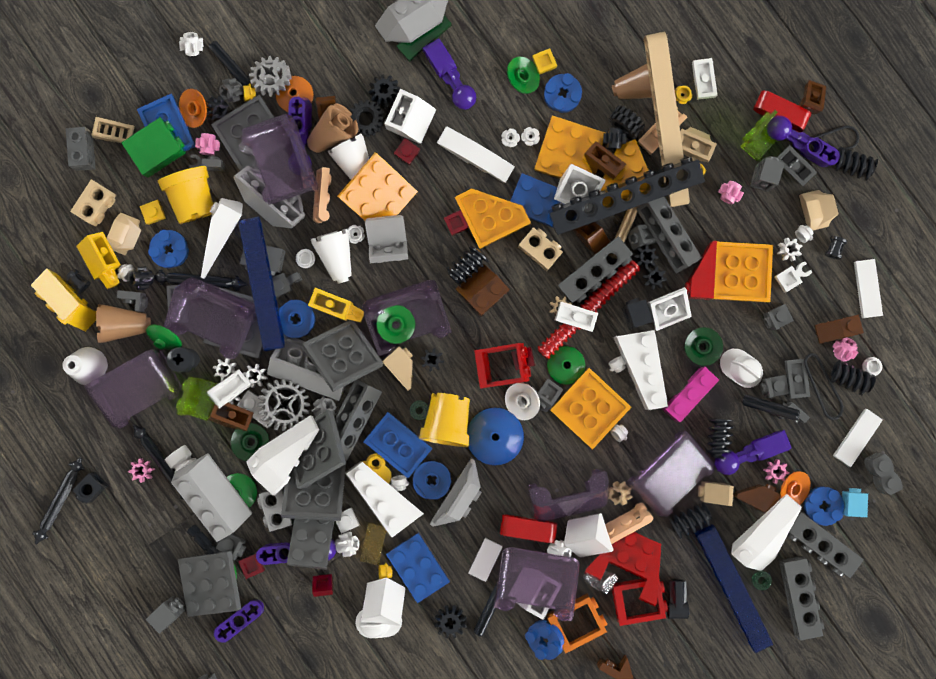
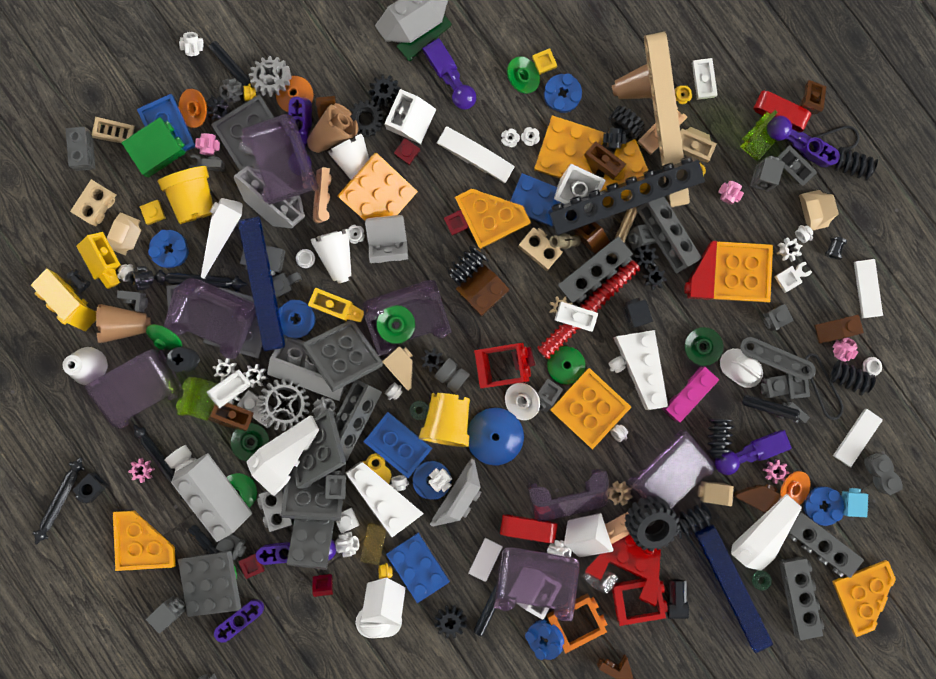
(139, 544): none -> light orange plate
(335, 485): none -> dark grey bracket
(393, 391): none -> white plate
(440, 480): none -> white gear
(452, 375): none -> dark grey wheel
(564, 241): none -> dark tan pin
(657, 534): none -> black tyre
(670, 309): white slope -> none
(778, 358): none -> dark grey plate
(865, 595): none -> light orange plate

